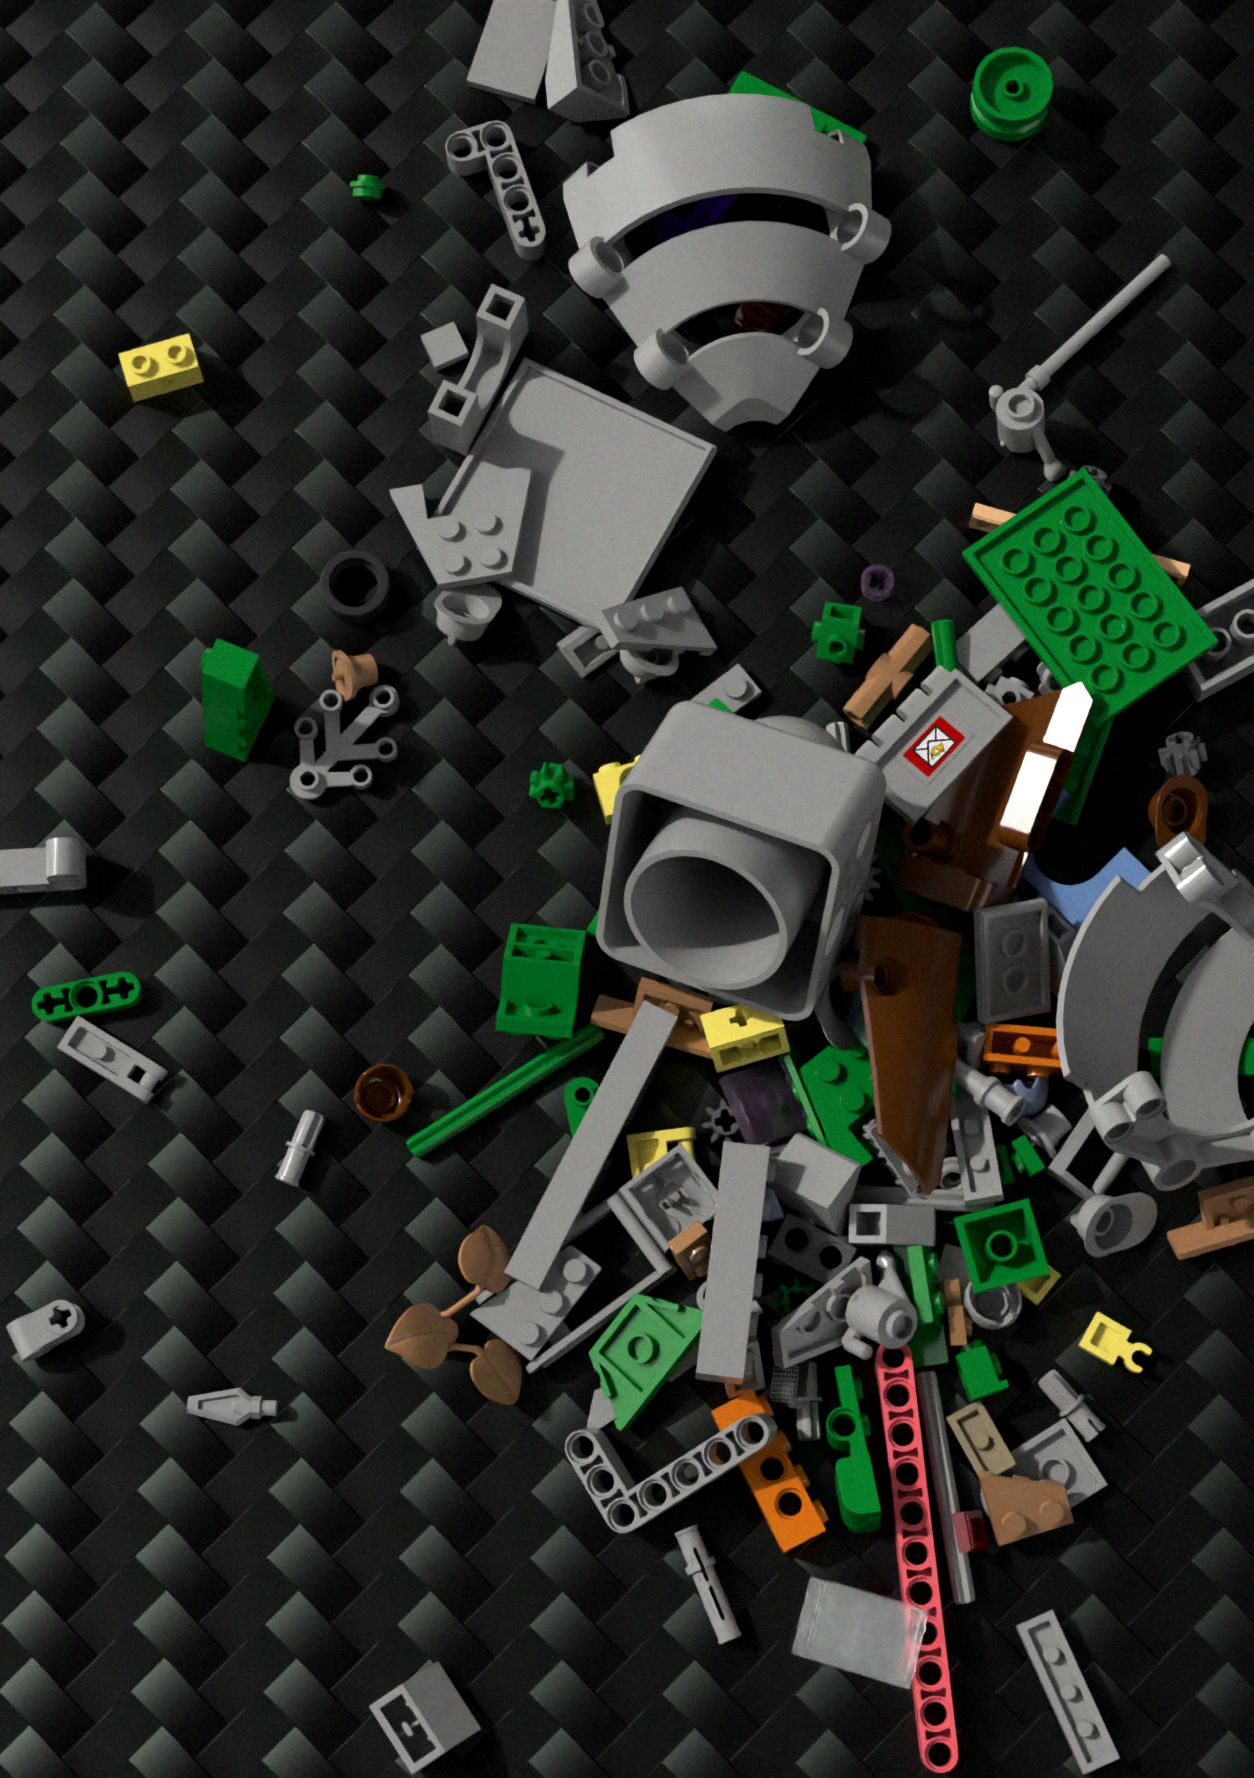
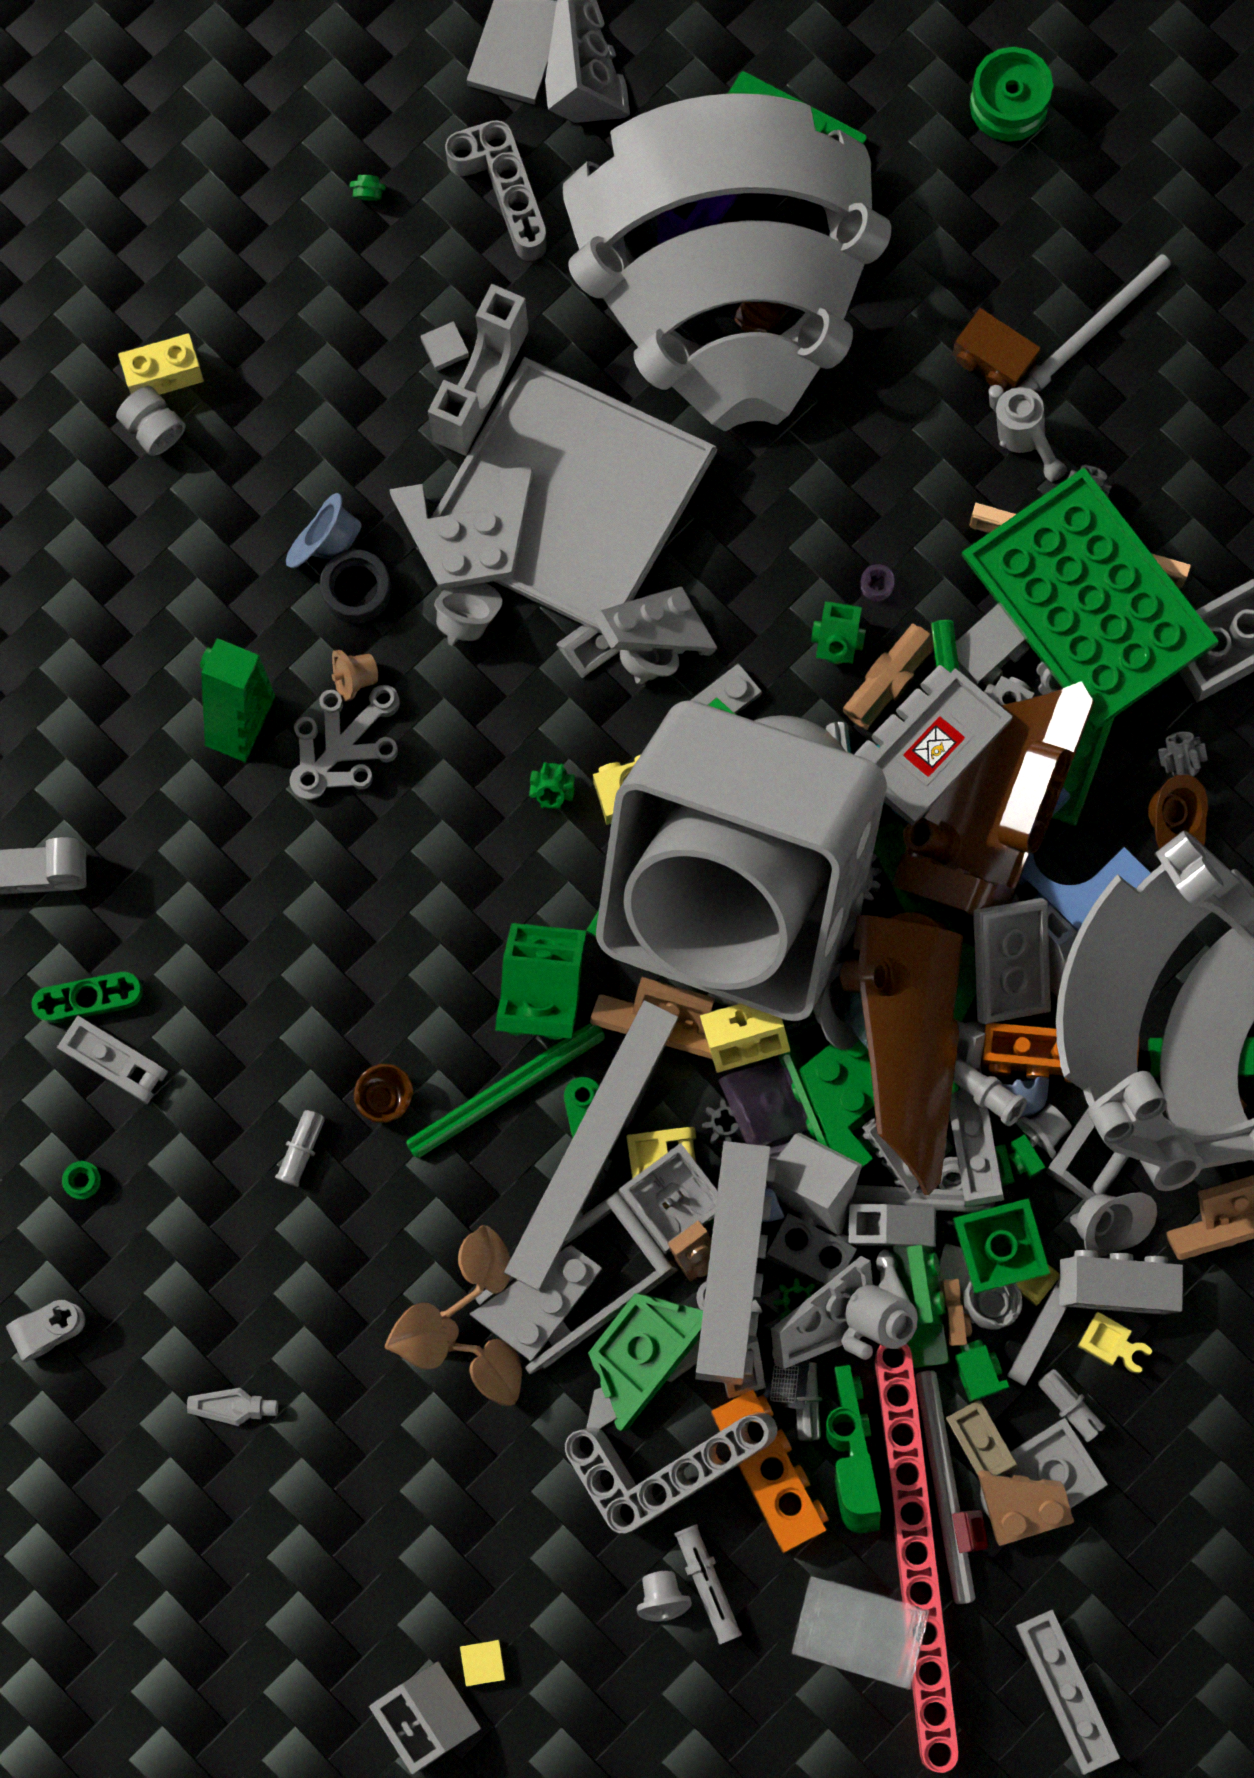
(76, 1169): none -> green plate
(155, 425): none -> light grey wheel
(326, 535): none -> sand blue piece
(482, 1663): none -> light yellow tile
(662, 1597): none -> light grey piece
(995, 351): none -> reddish brown brick
(1038, 1338): none -> light grey beam
(1121, 1283): none -> light grey brick

